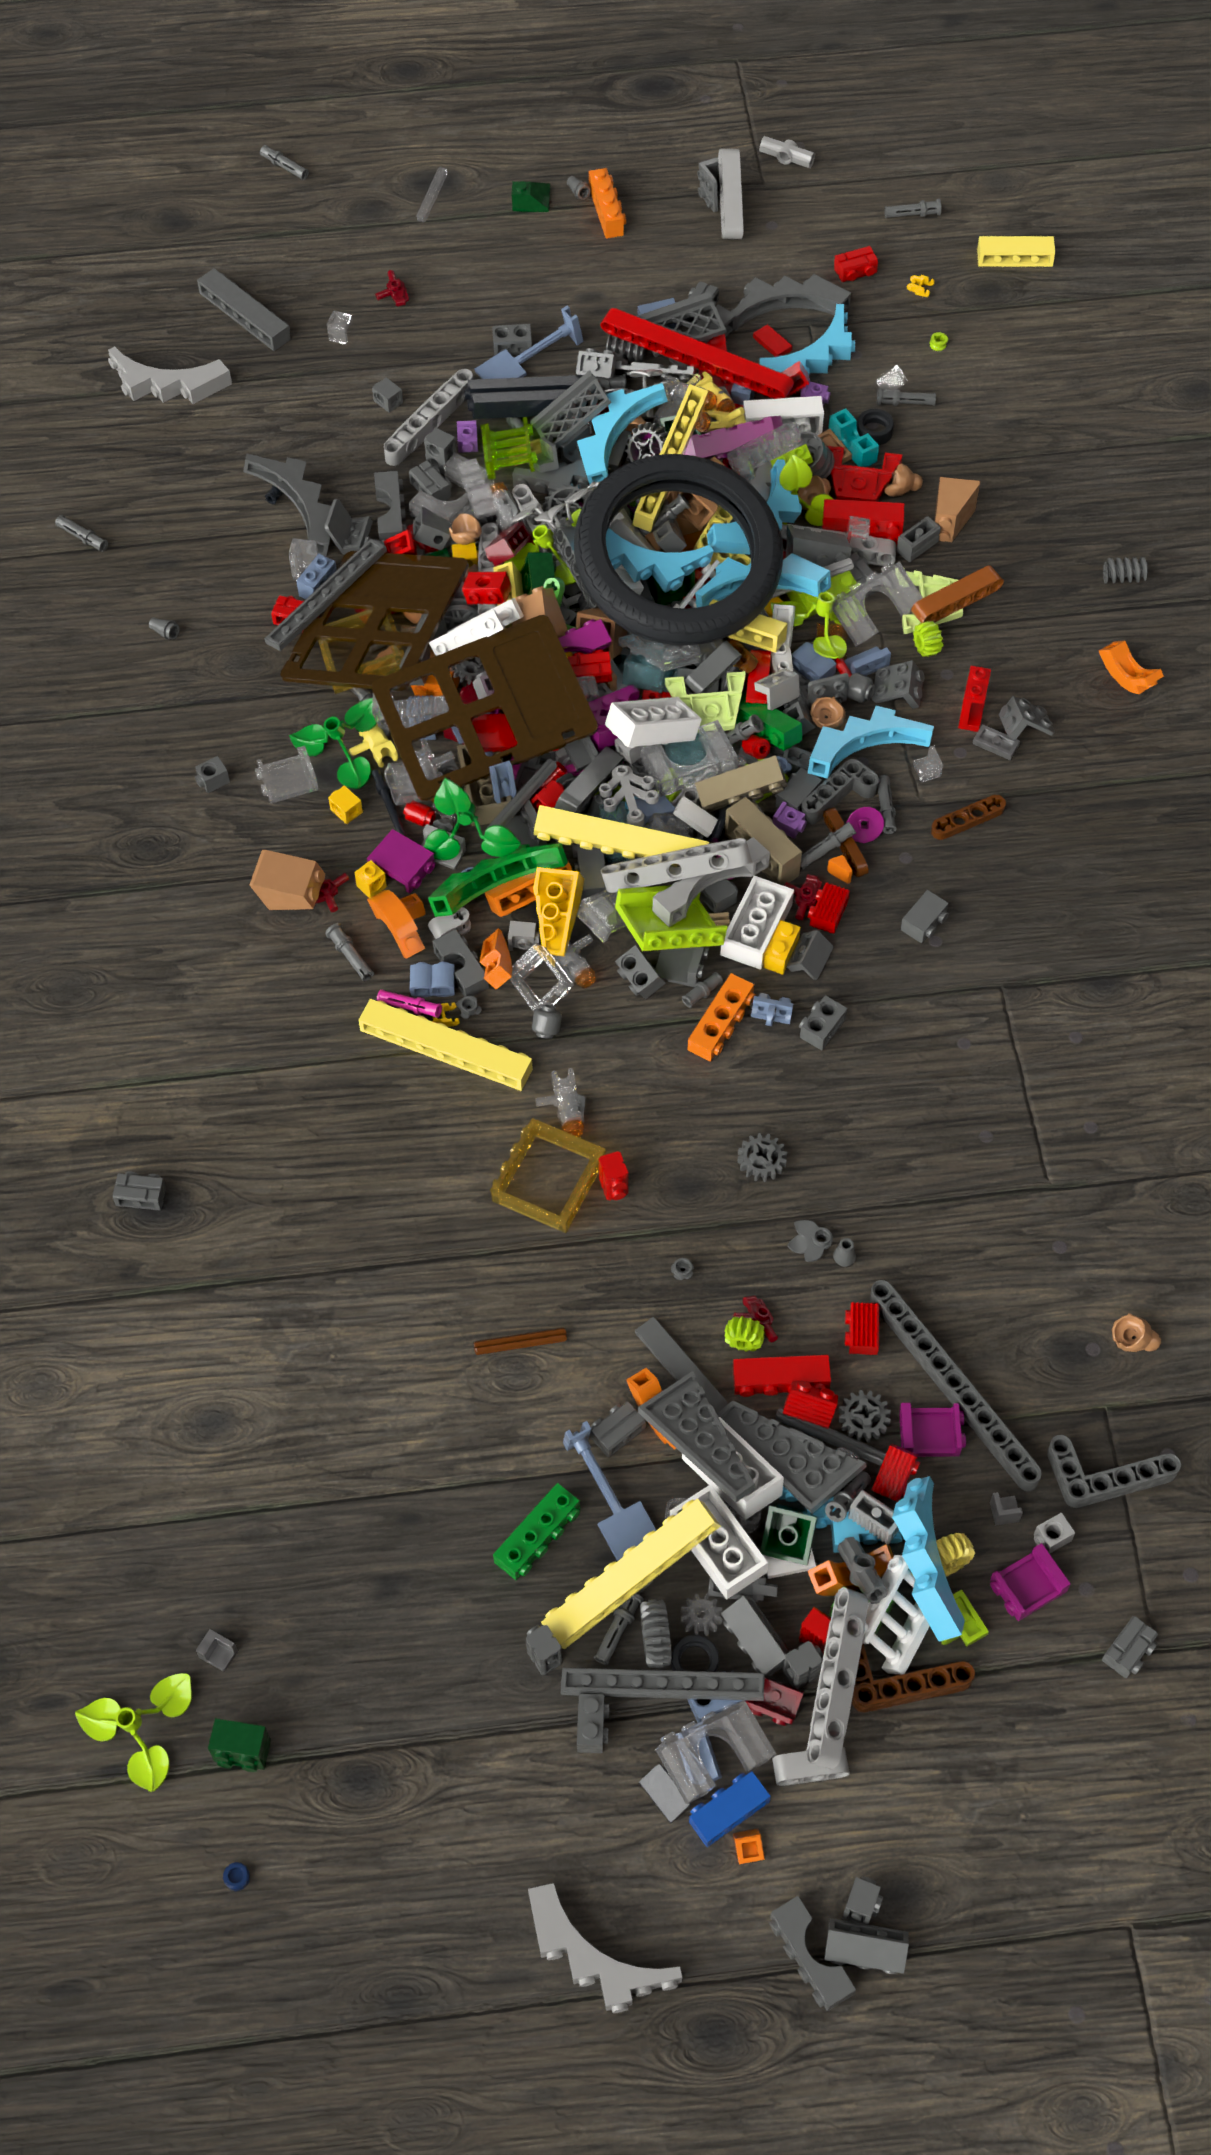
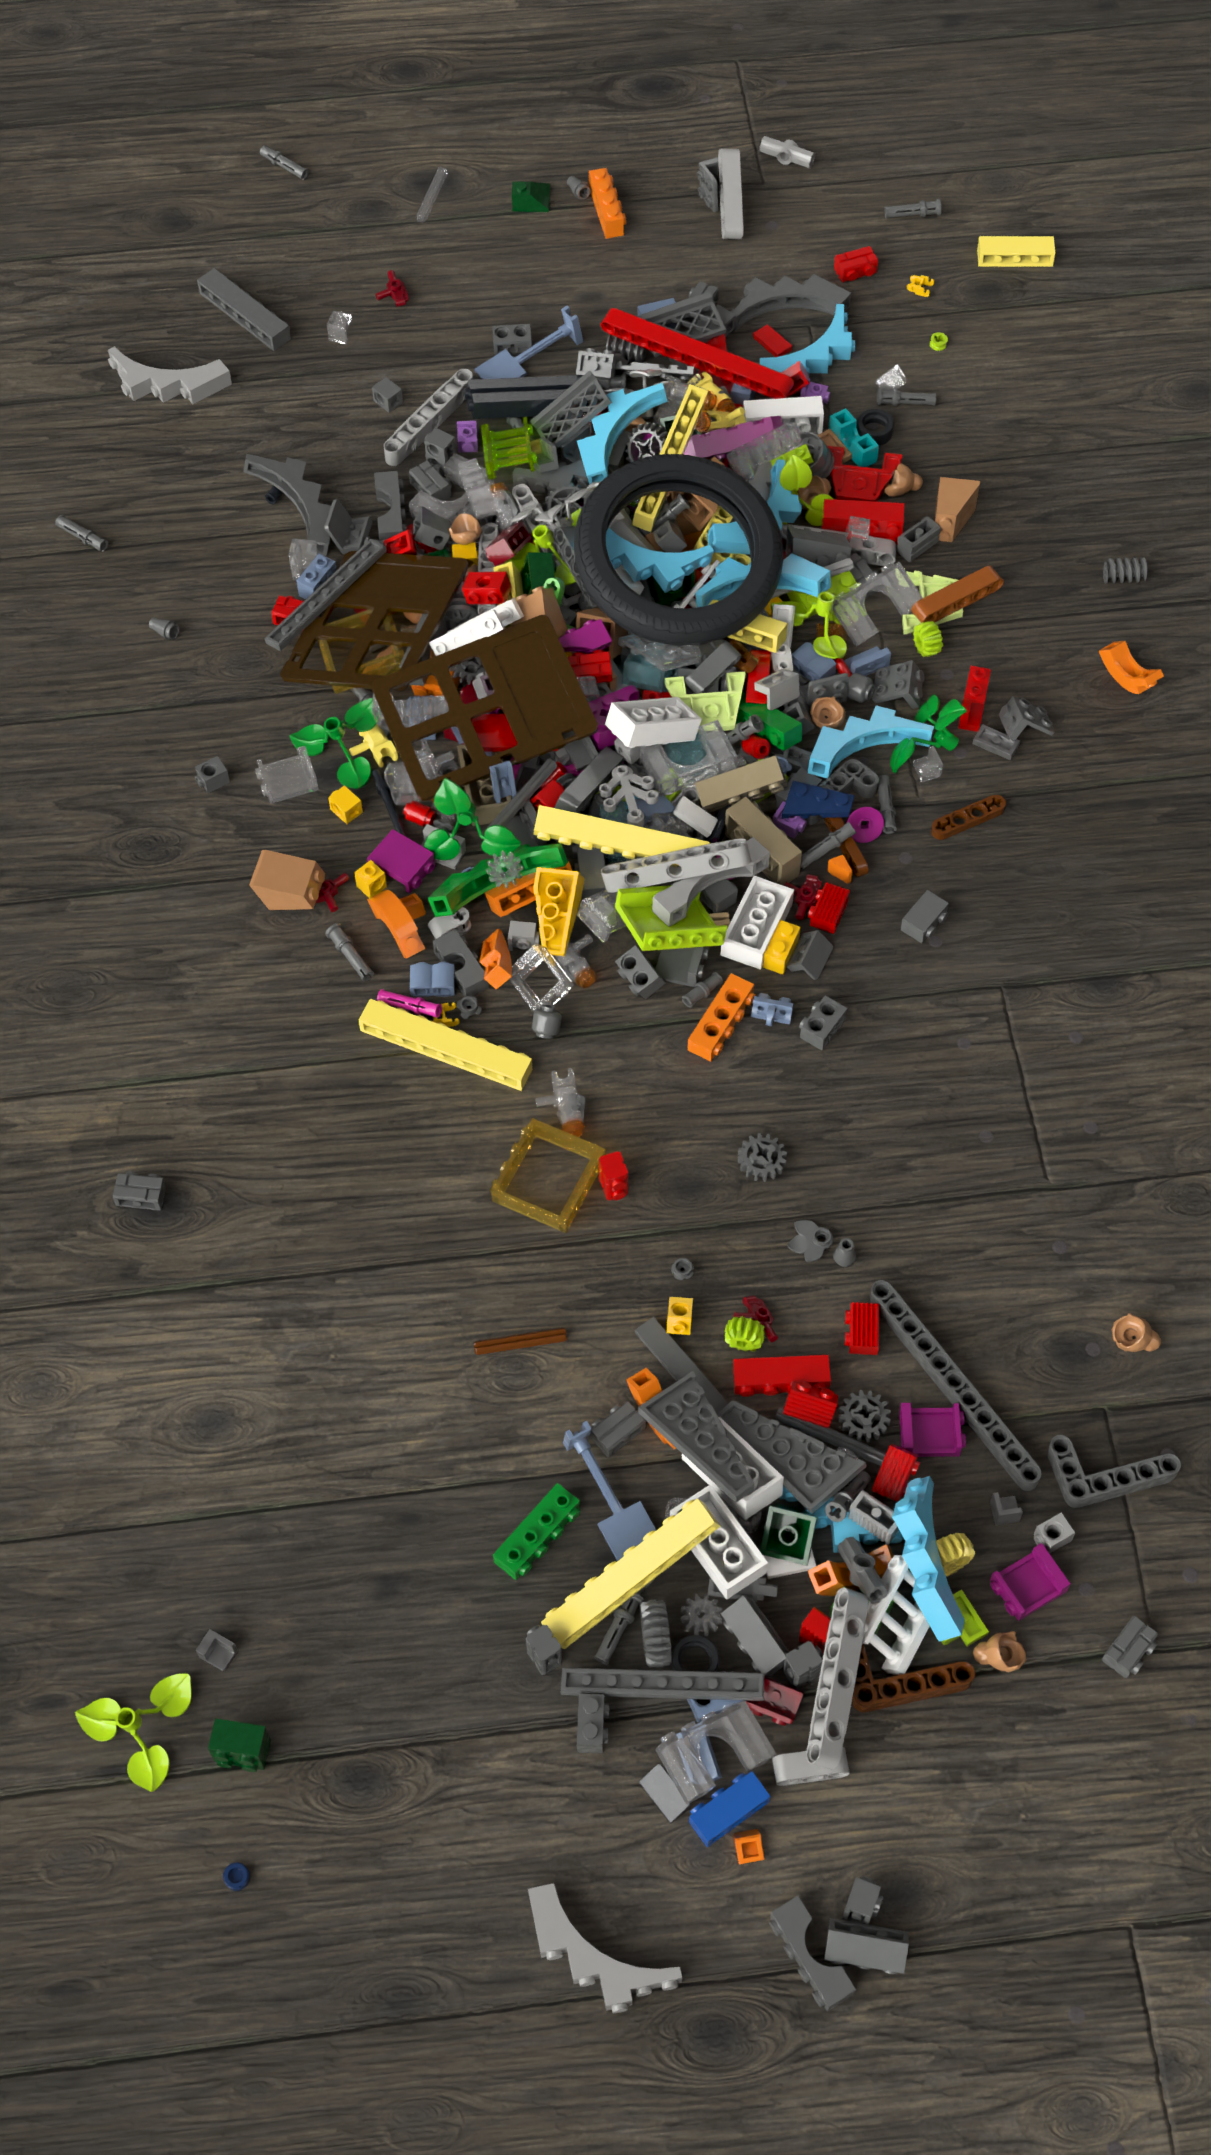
(498, 875): none -> clear gear
(679, 1315): none -> yellow brick
(812, 800): none -> dark blue wing
(942, 736): none -> green plant
(1011, 1651): none -> medium nougat piece

